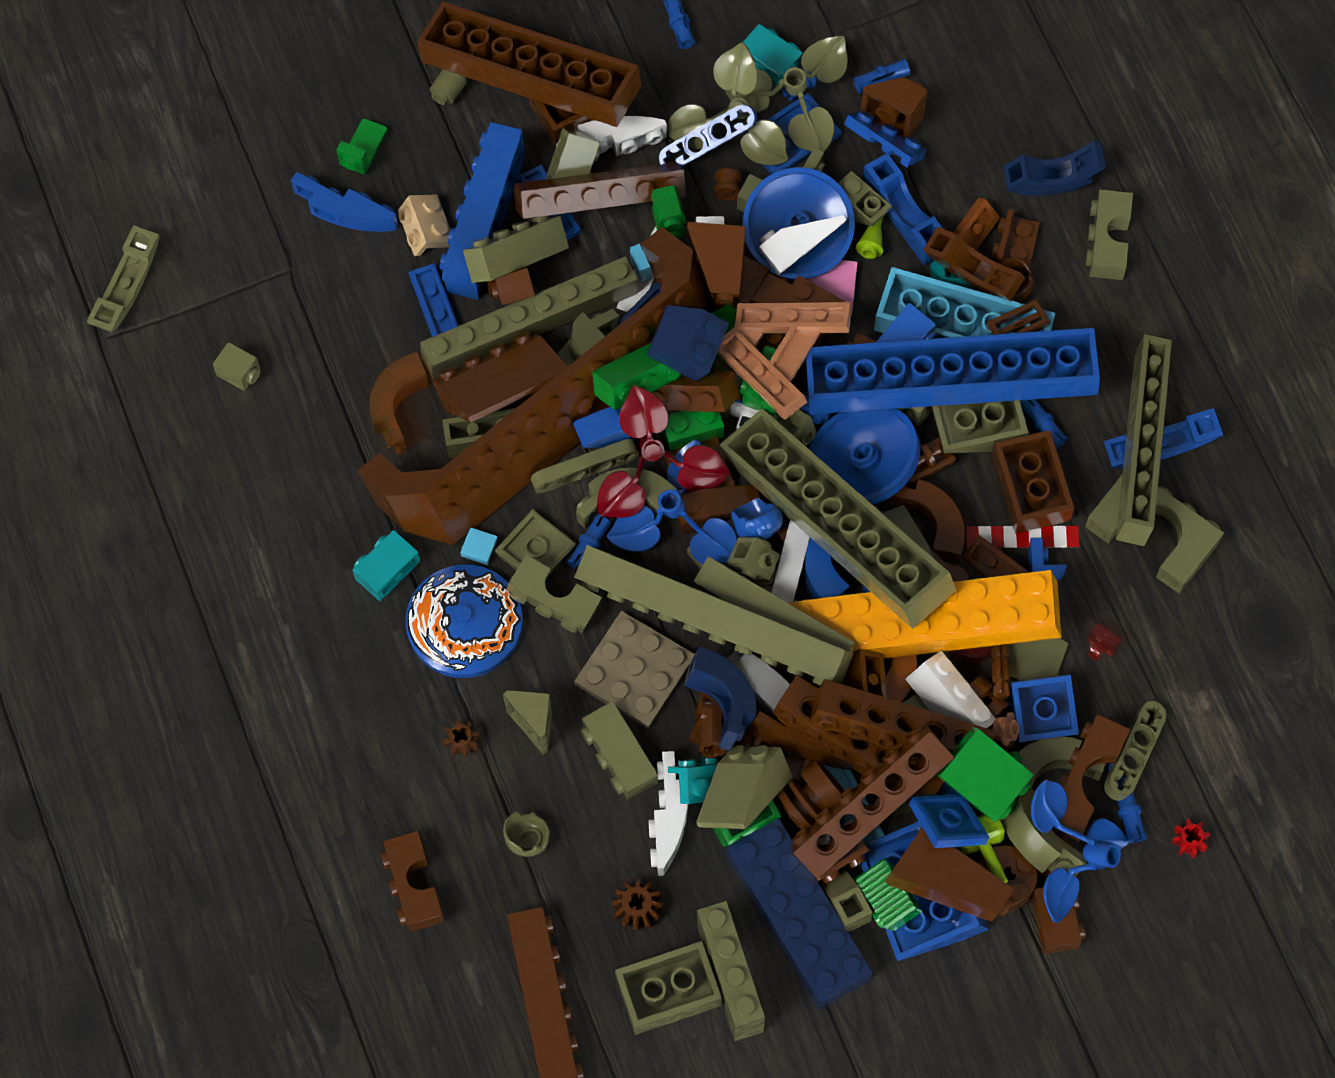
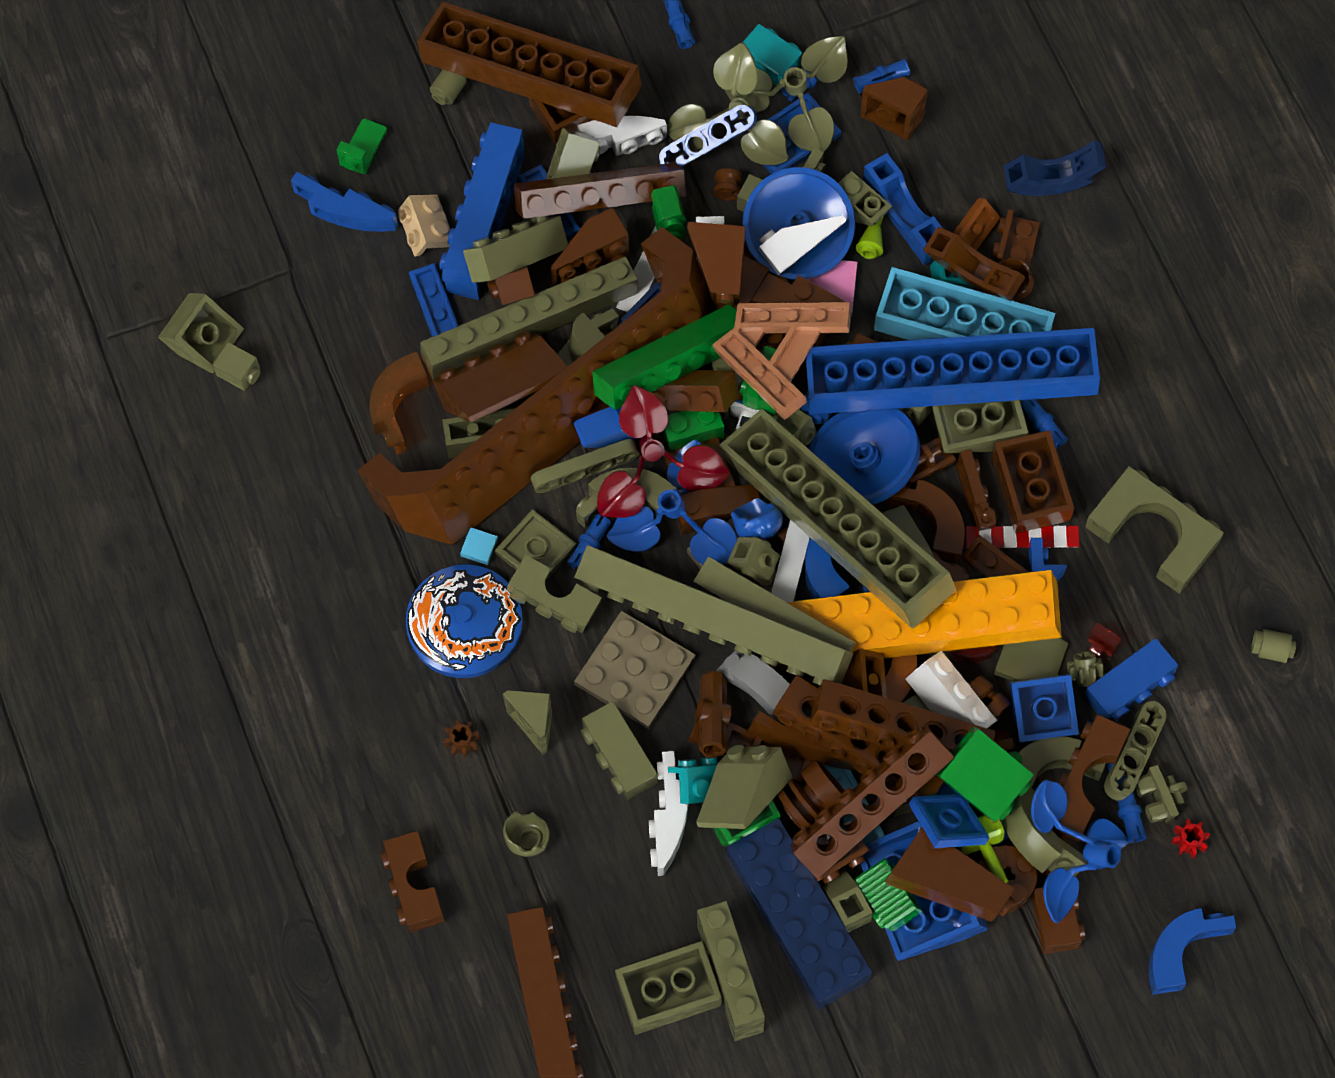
(126, 281): olive slope -> none
(200, 330): none -> olive slope
(386, 565): teal brick -> none
(595, 245): none -> reddish brown slope
(640, 263): medium azure tile -> none
(649, 904): reddish brown gear -> none
(687, 340): dark blue slope -> none
(728, 687): dark blue arch -> none
(892, 143): blue wing -> none
(909, 325): blue slope -> none
(975, 493): none -> reddish brown hinge
(1001, 672): reddish brown axle -> none
(1006, 729): nougat plate -> none
(1035, 327): reddish brown tile -> none
(1085, 668): none -> olive gear
(1107, 256): olive arch -> none
(1131, 681): none -> blue brick
(1144, 440): olive brick -> none
(1164, 807): none -> olive hips
(1165, 962): none -> blue arch
(1177, 438): blue slope -> none
(1273, 645): none -> olive brick

